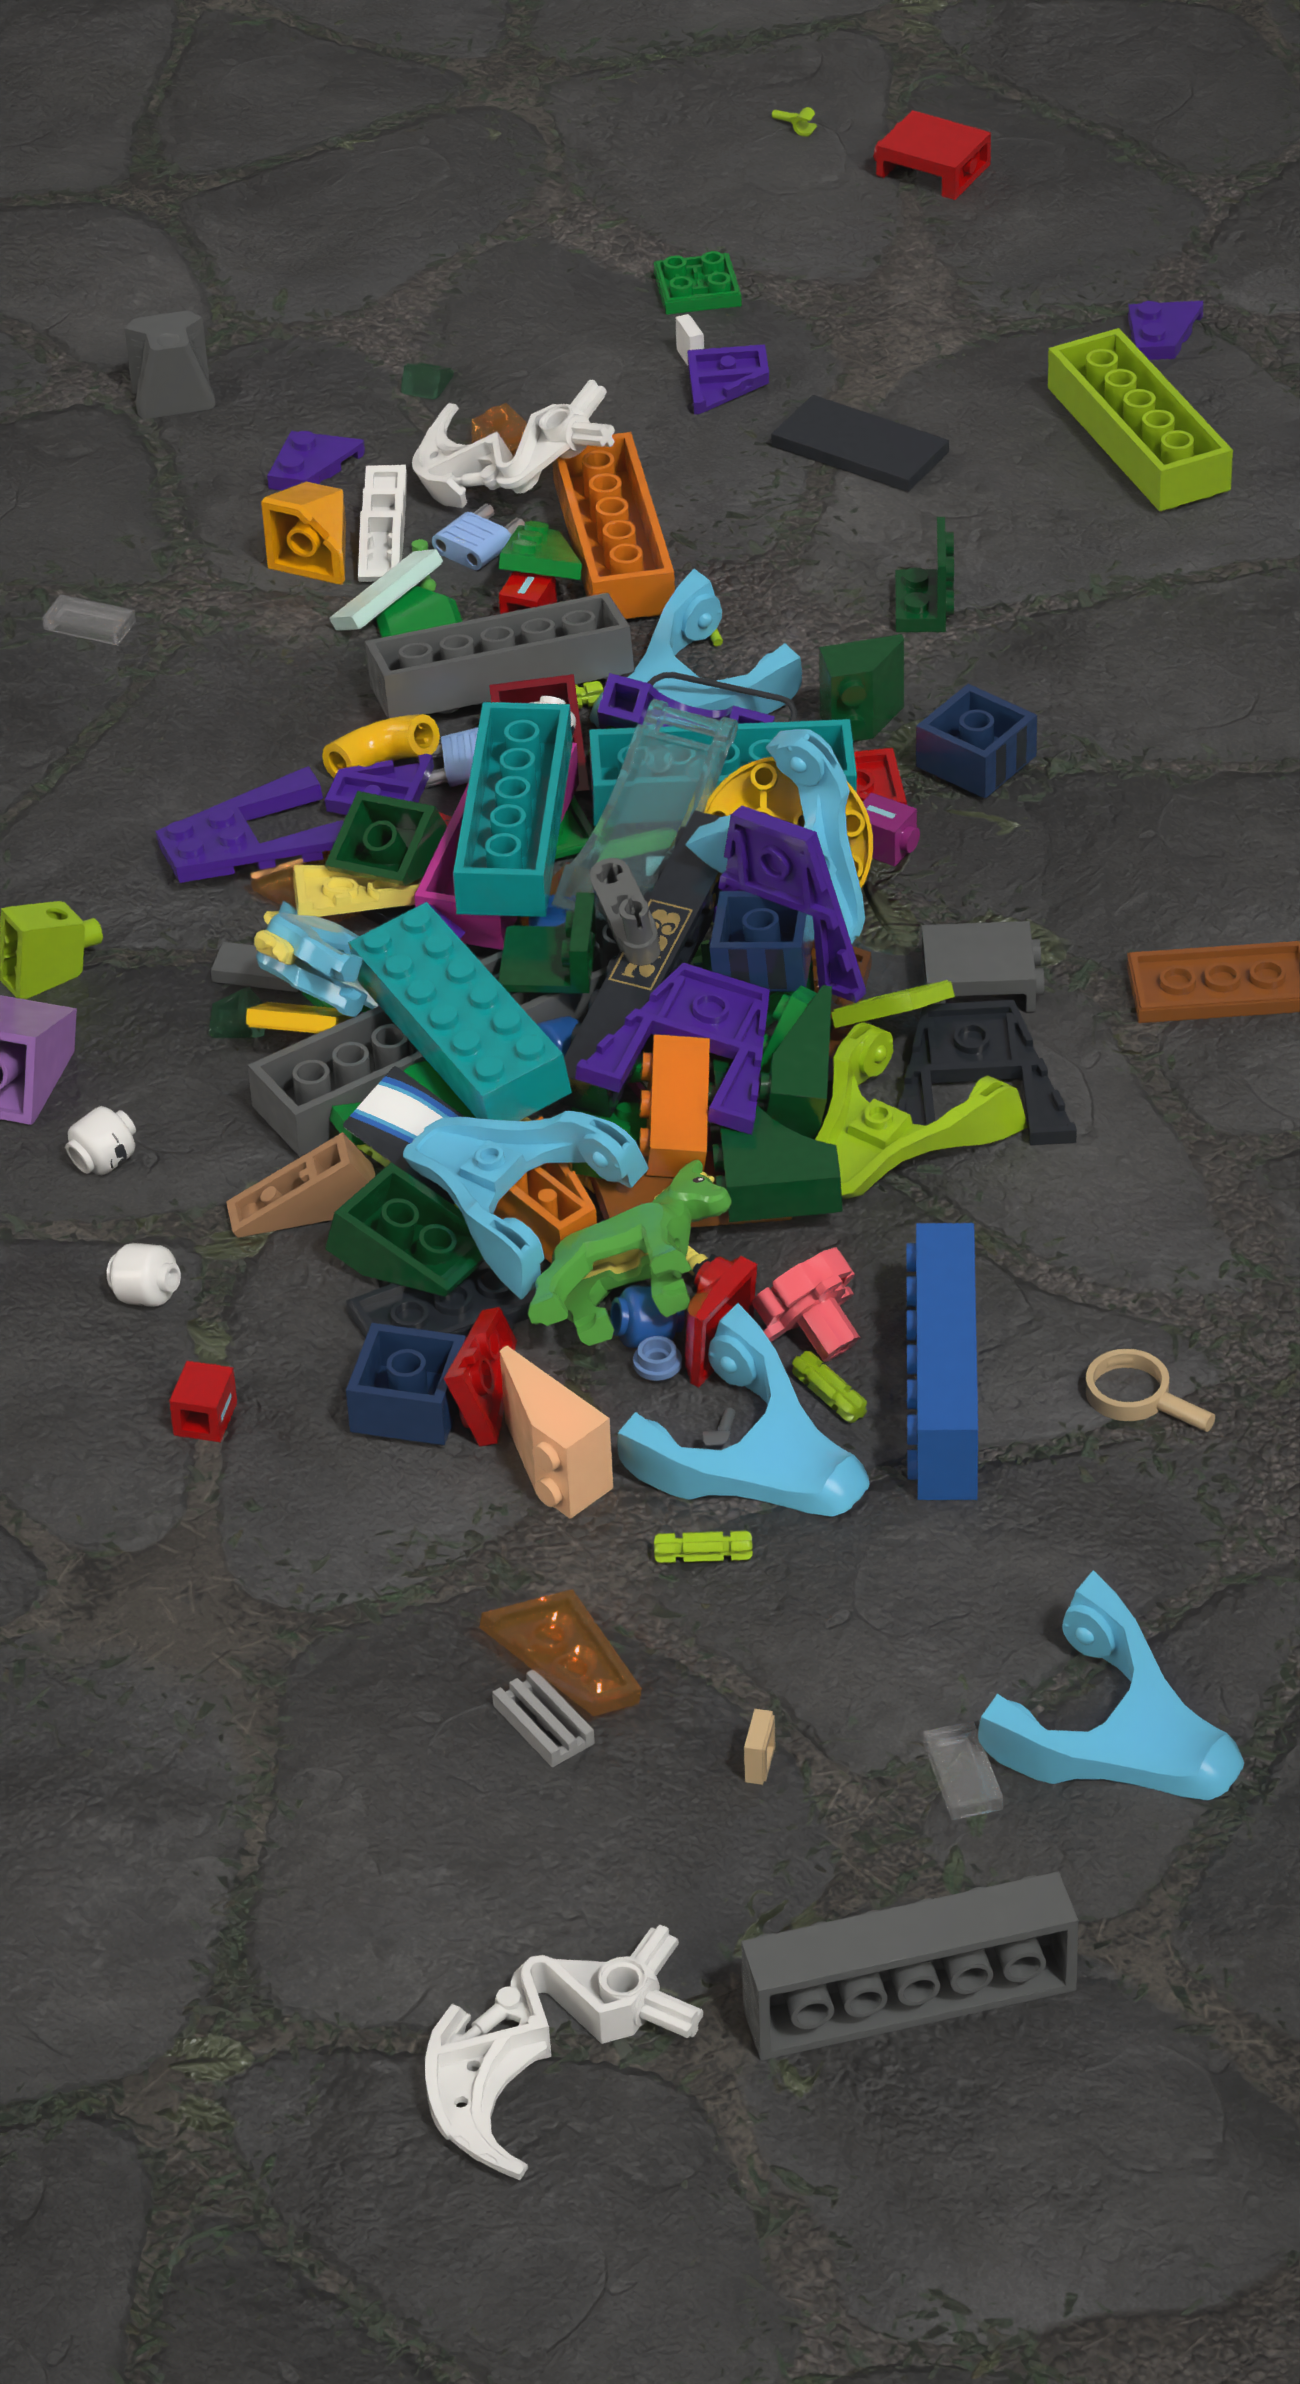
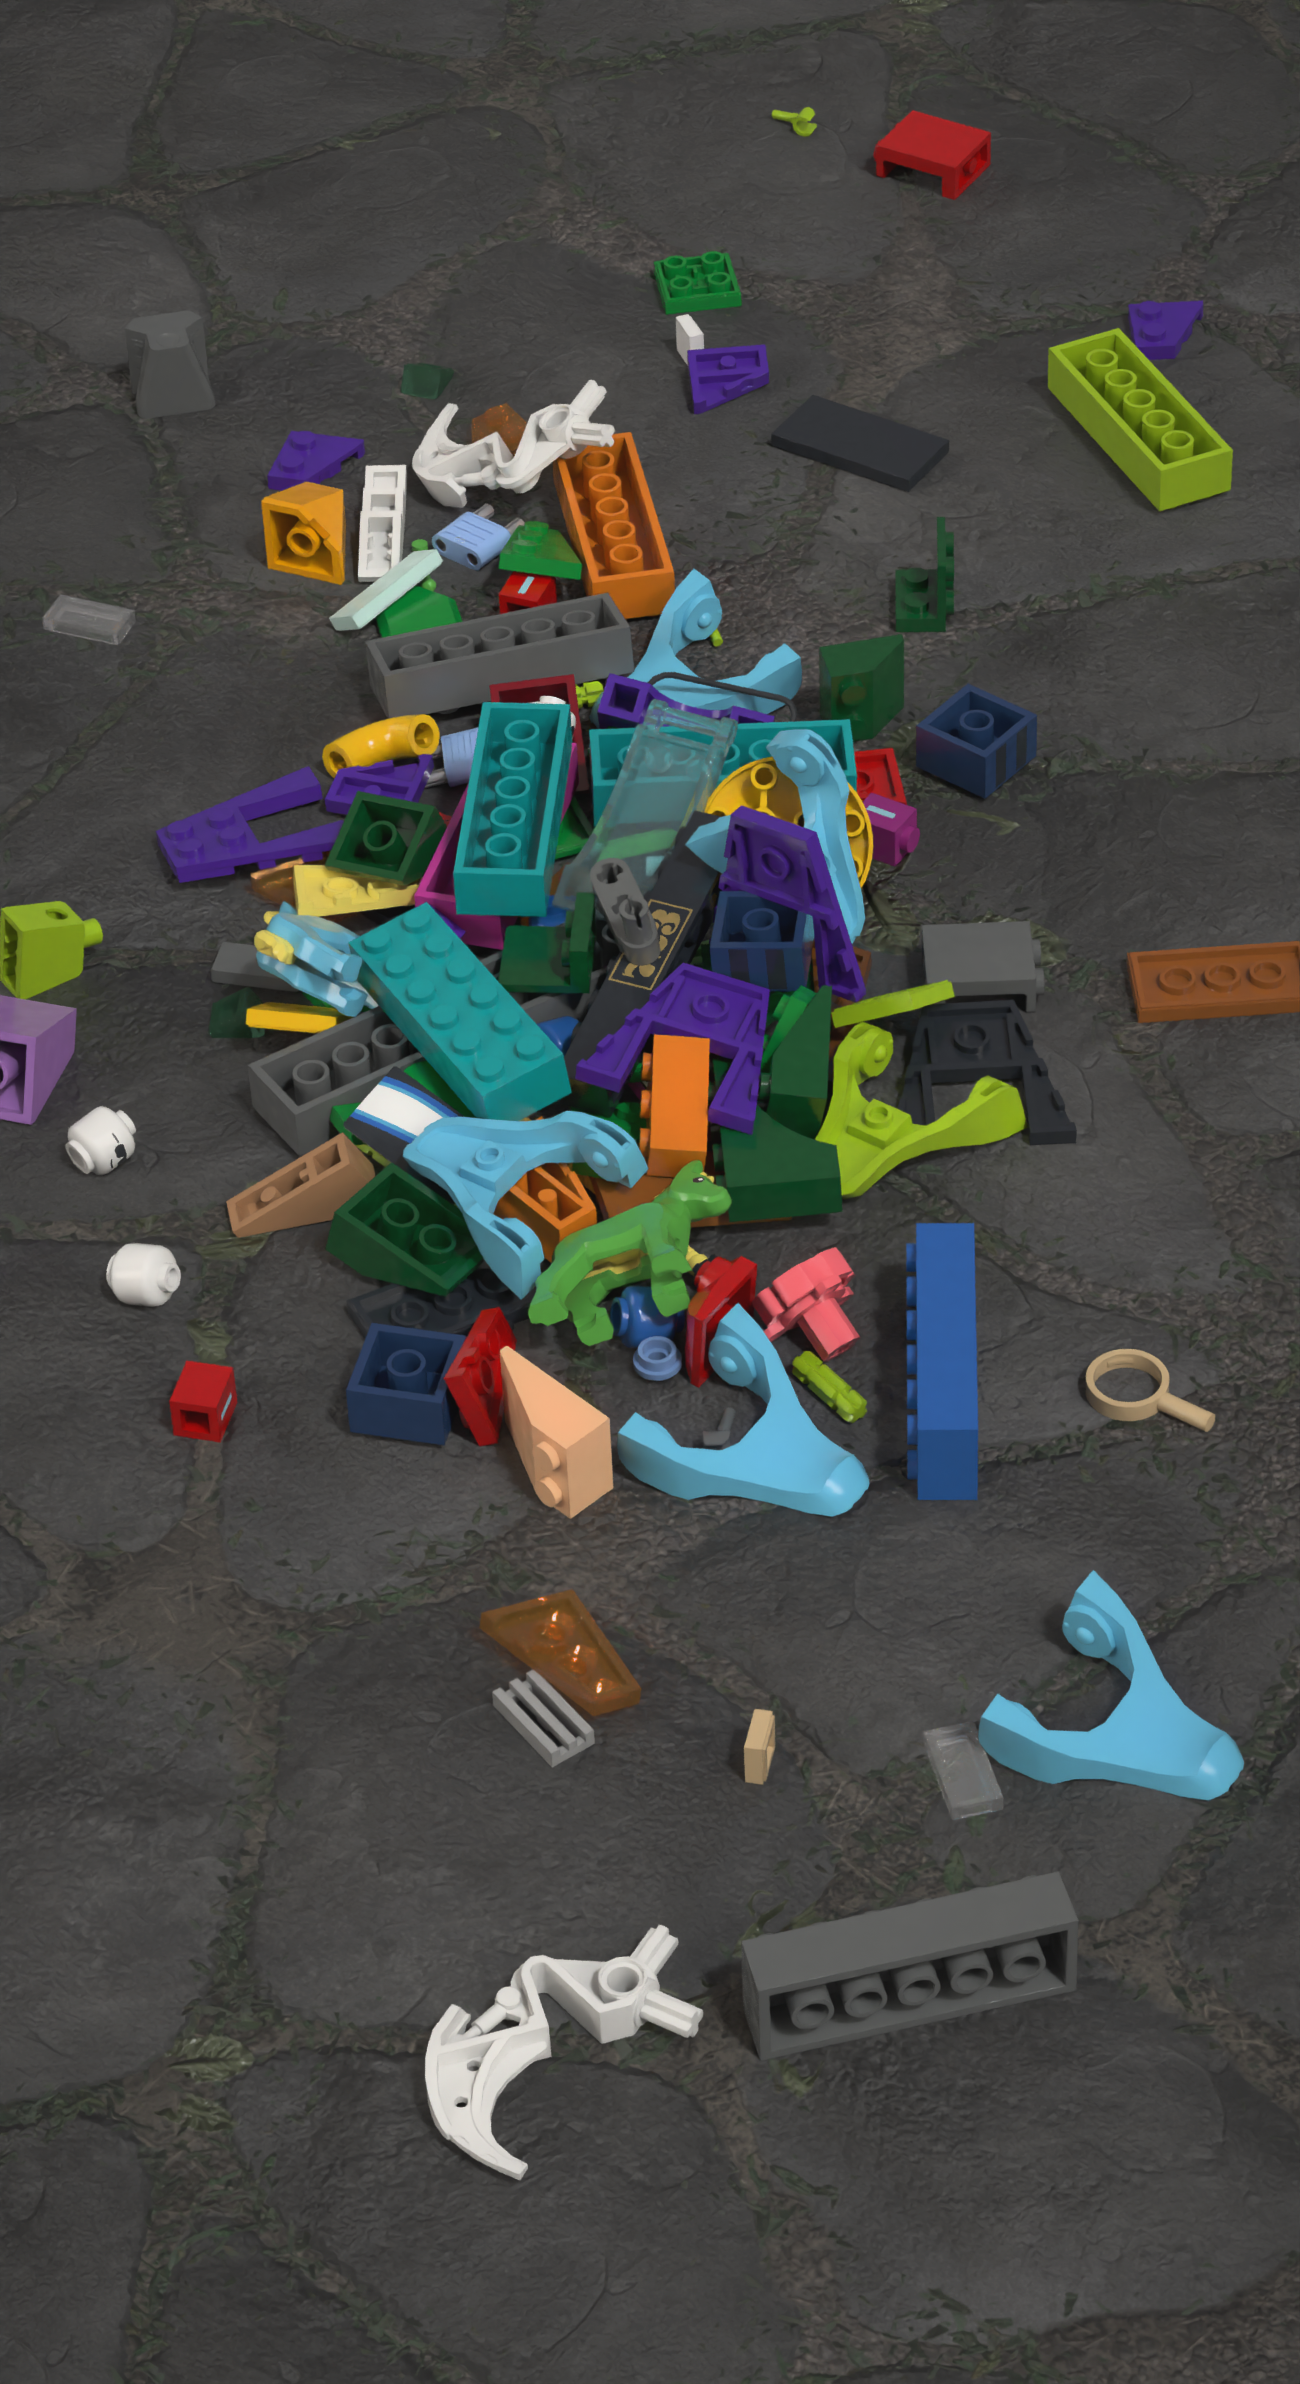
(703, 1546): lime axle -> none

